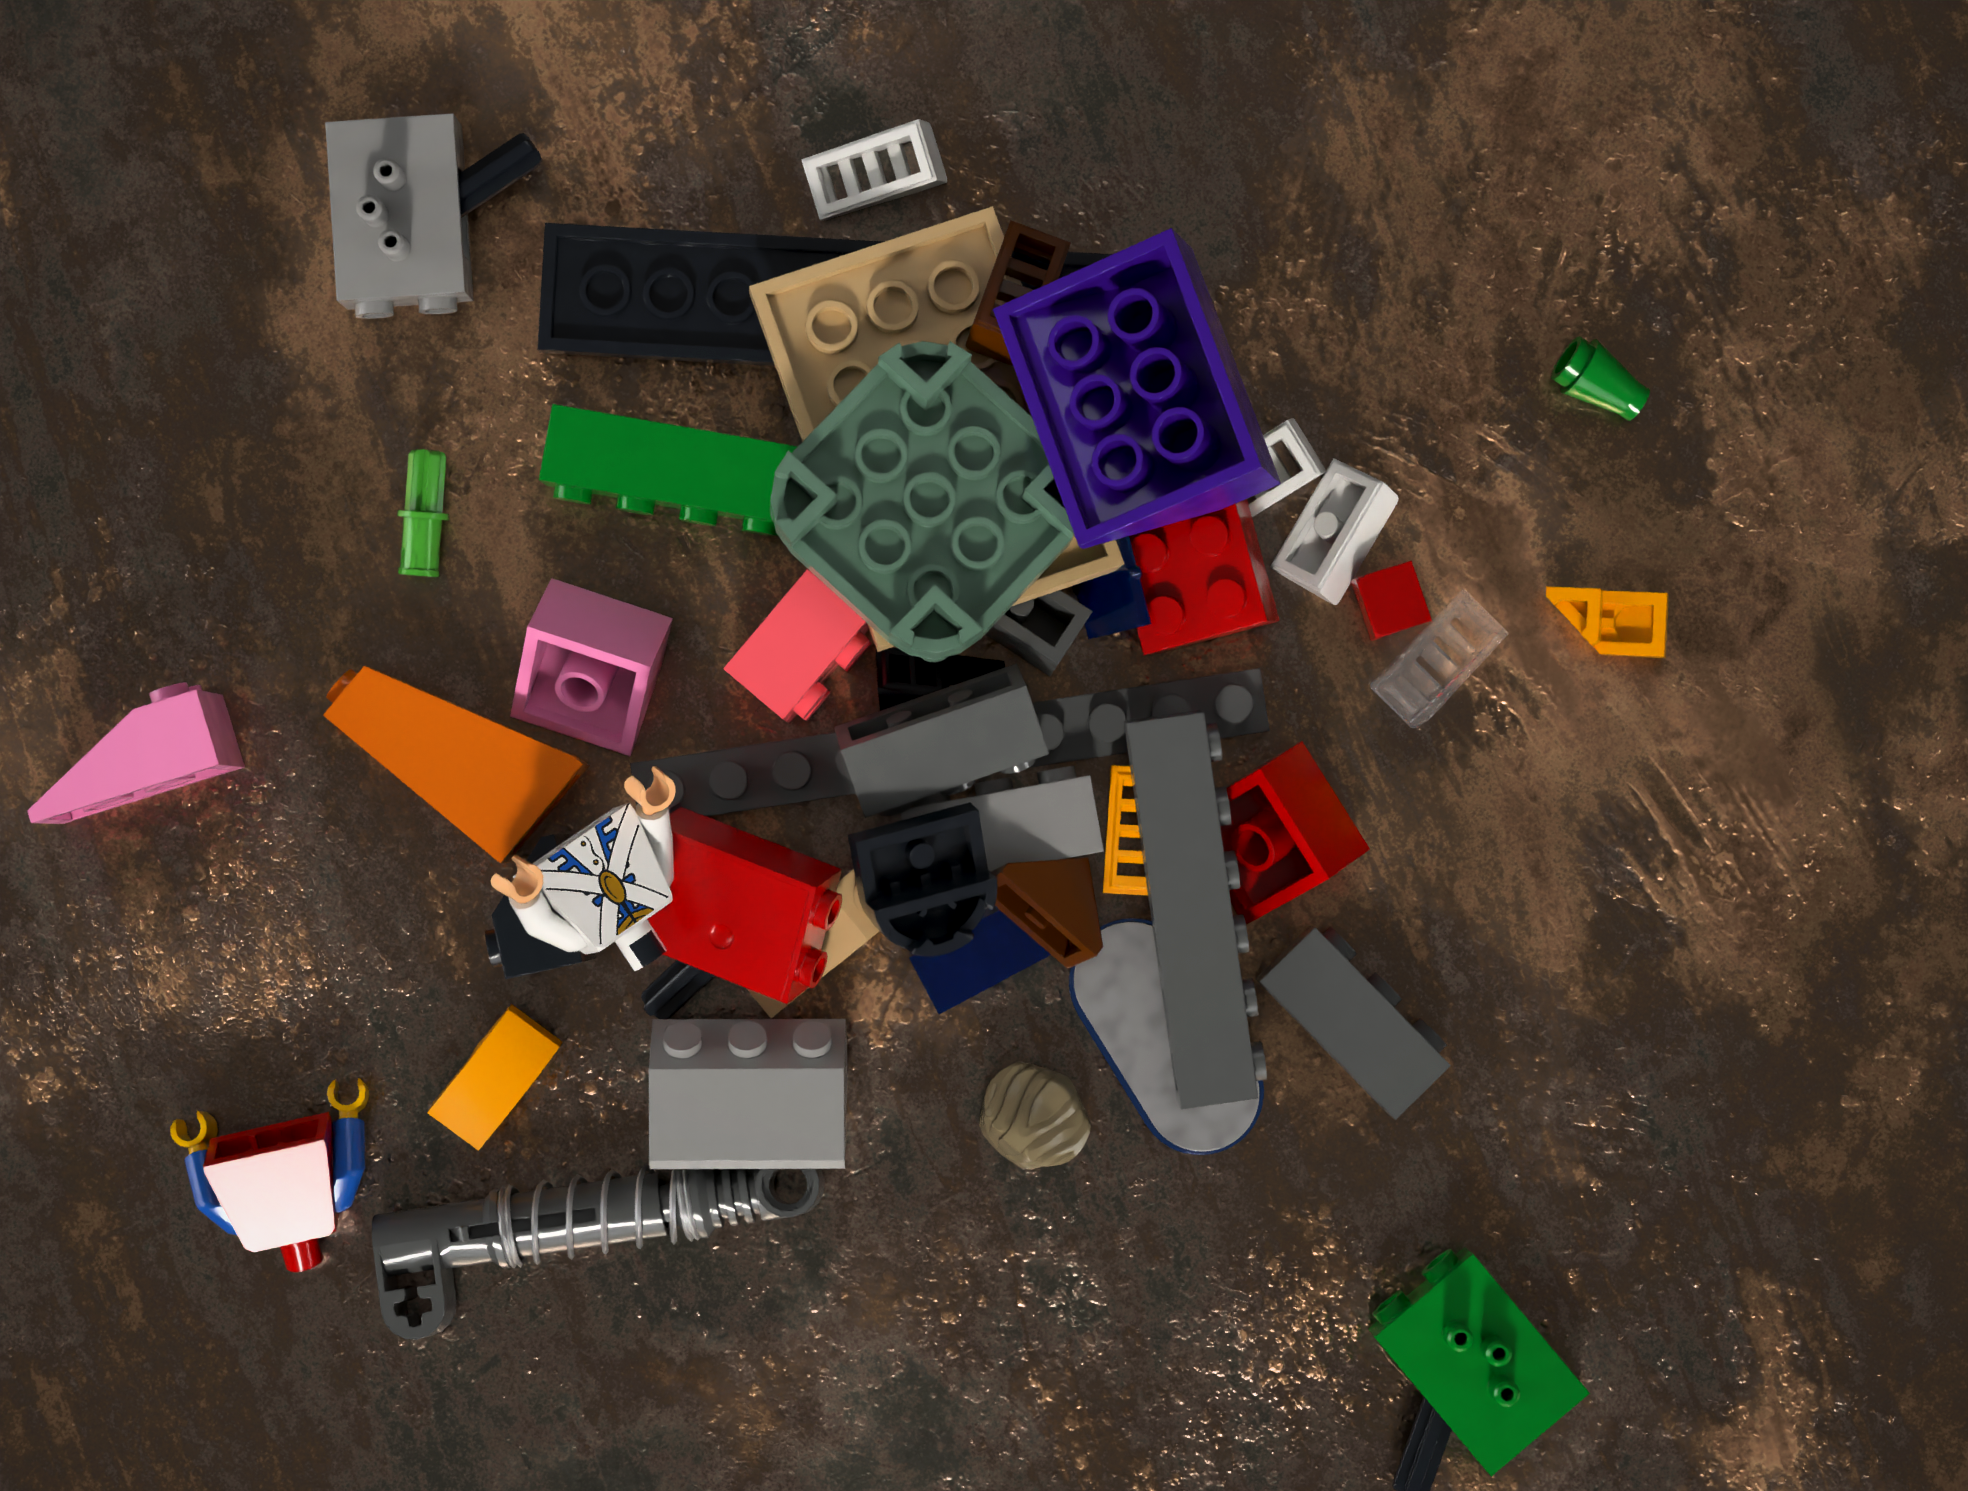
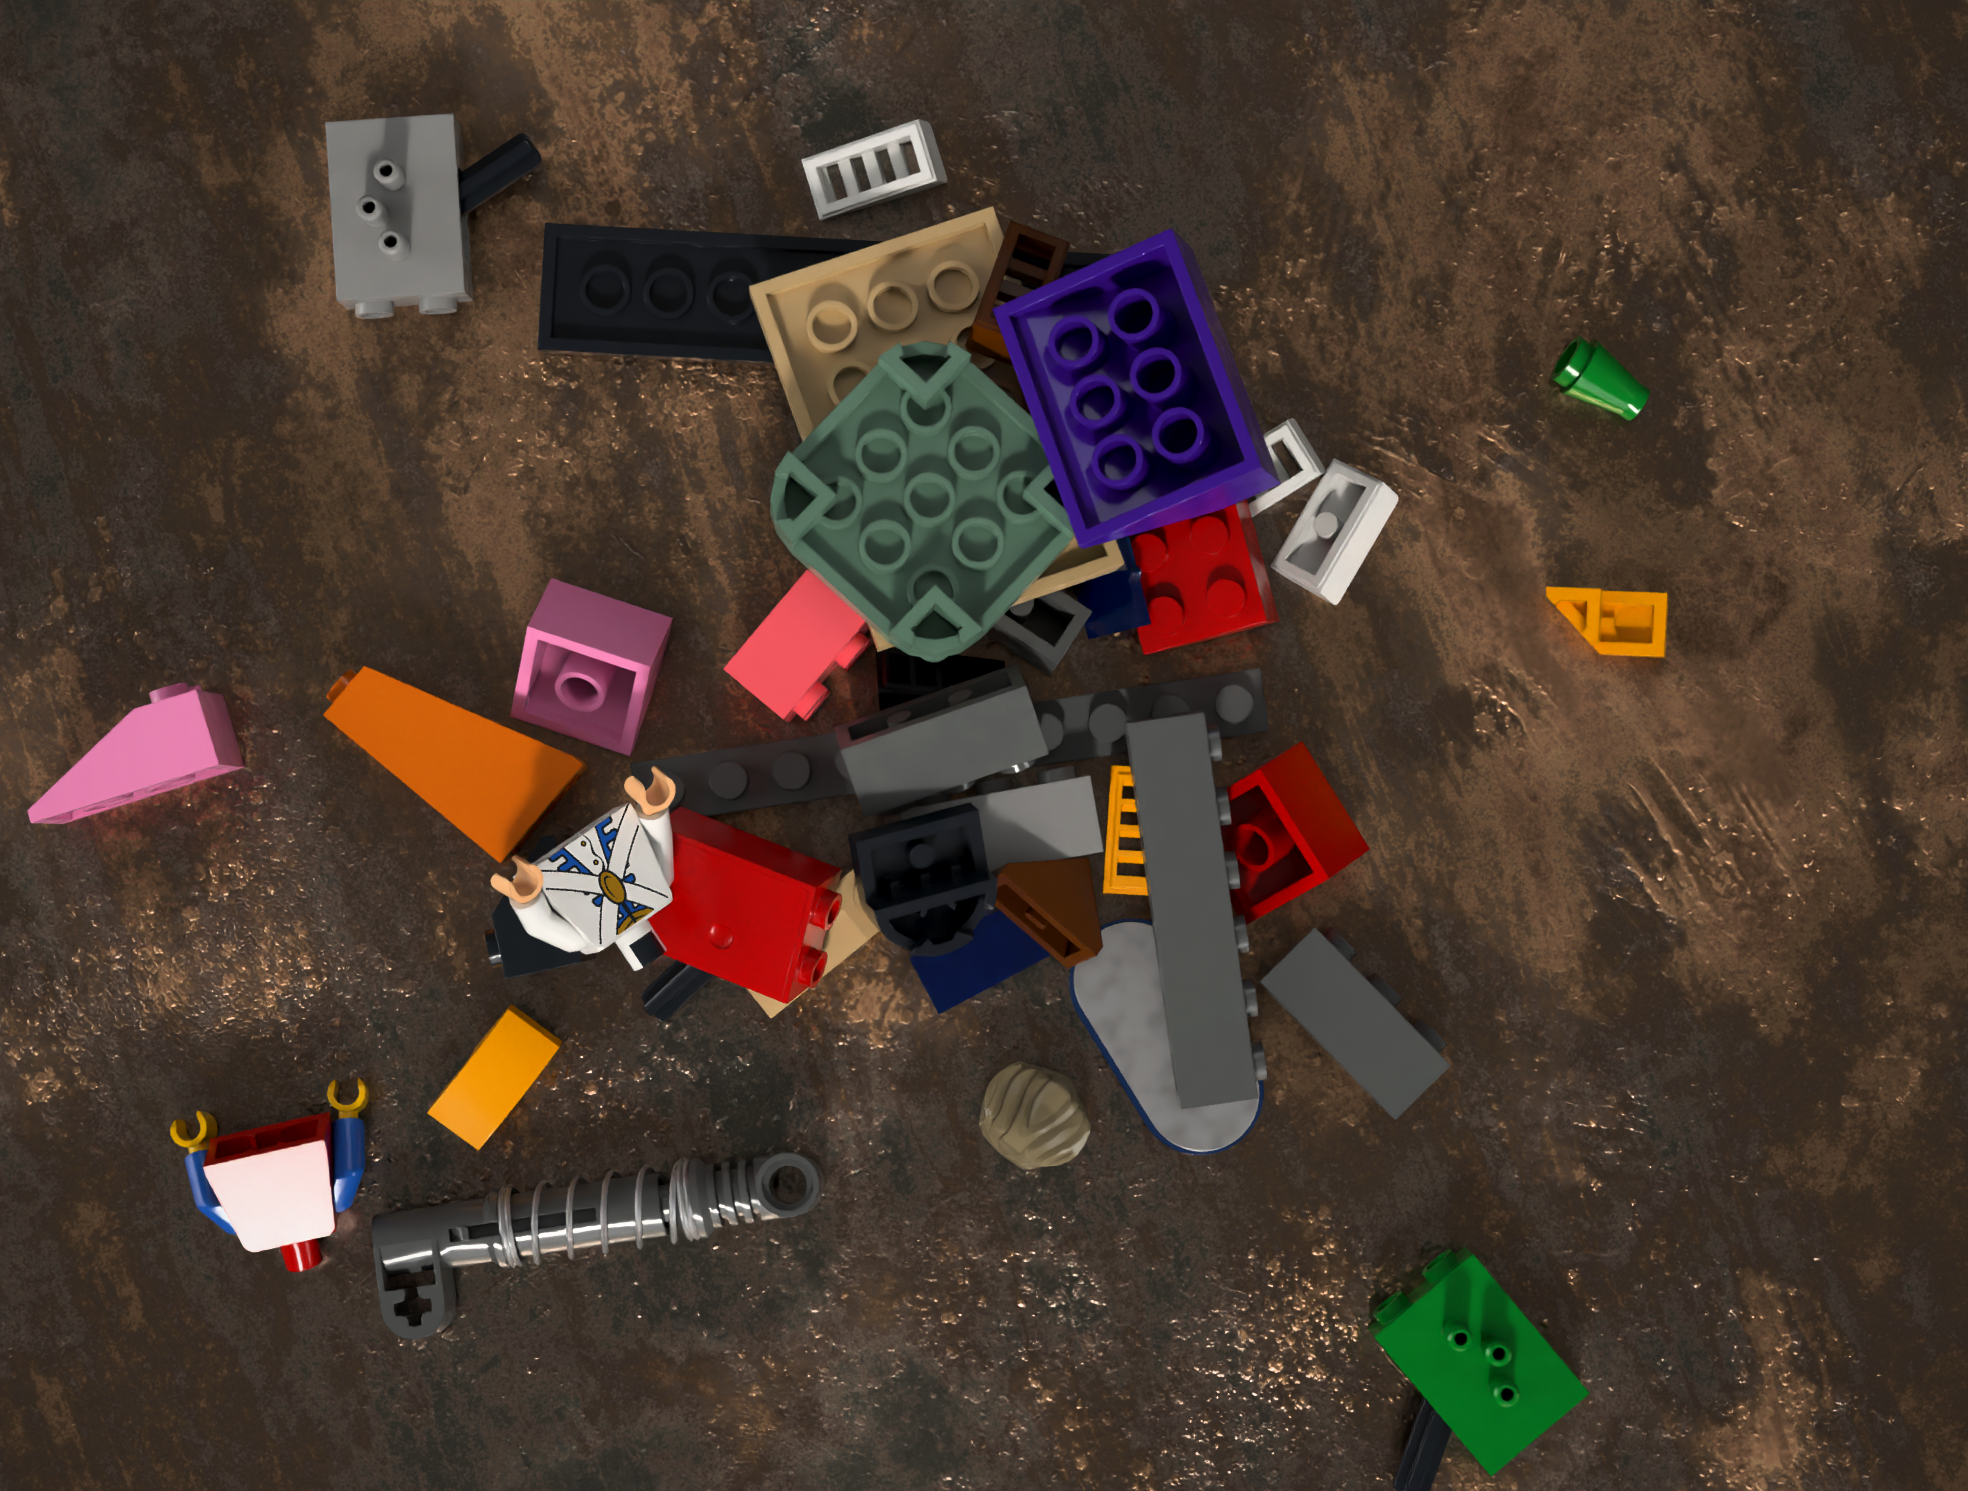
(423, 513): bright green axle -> none
(661, 465): green brick -> none
(748, 1094): light grey slope -> none
(1391, 600): red slope -> none
(1403, 696): clear slope -> none

